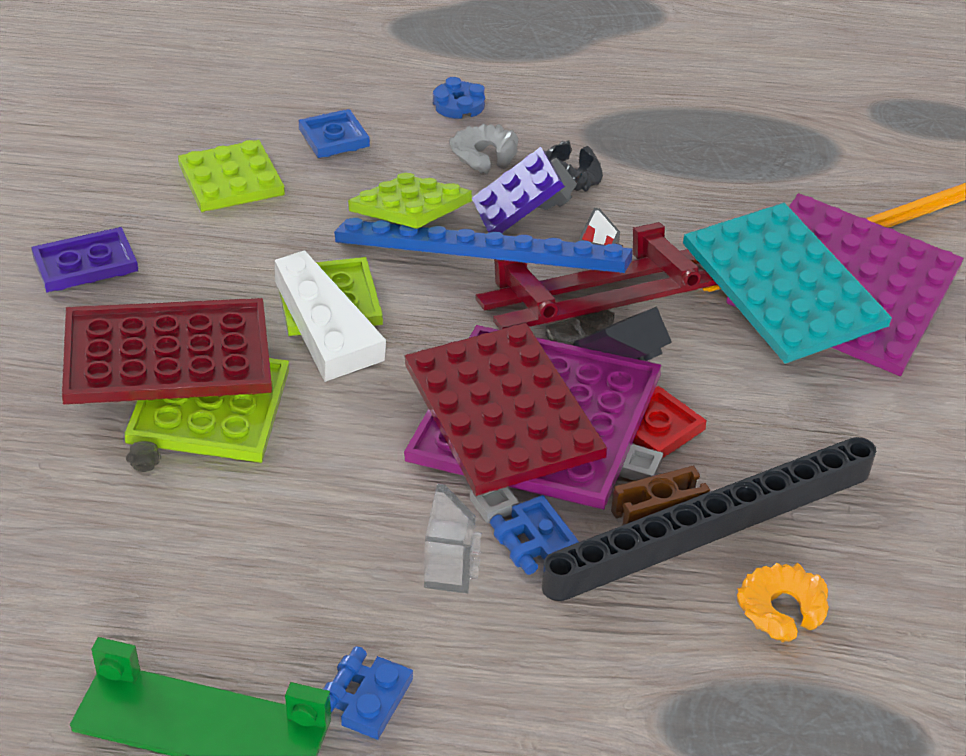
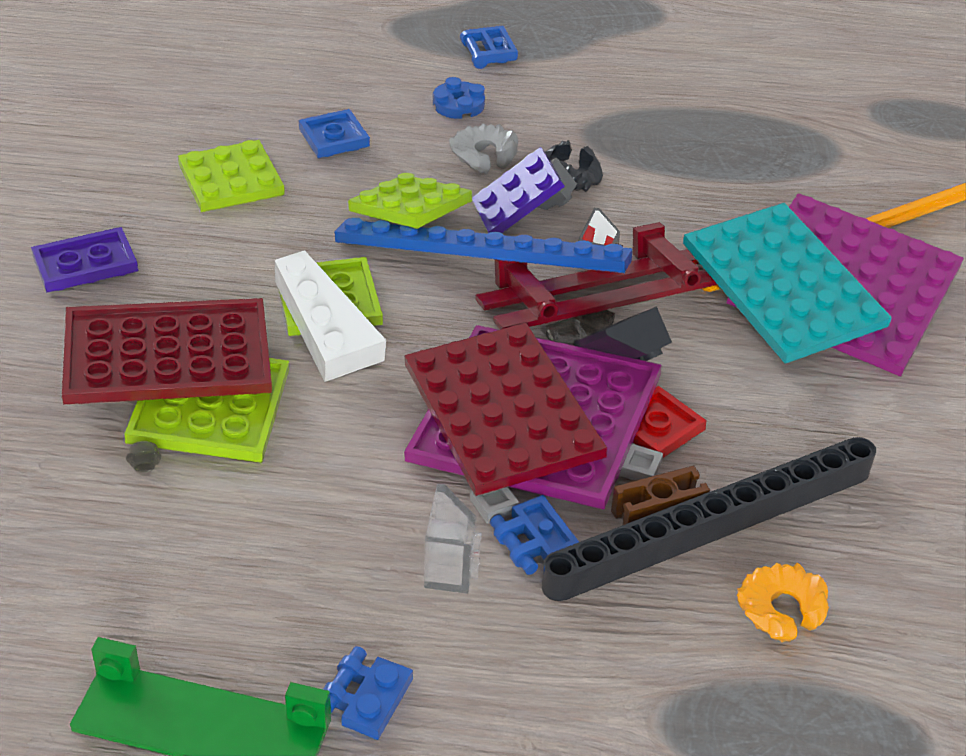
(496, 42): none -> blue plate

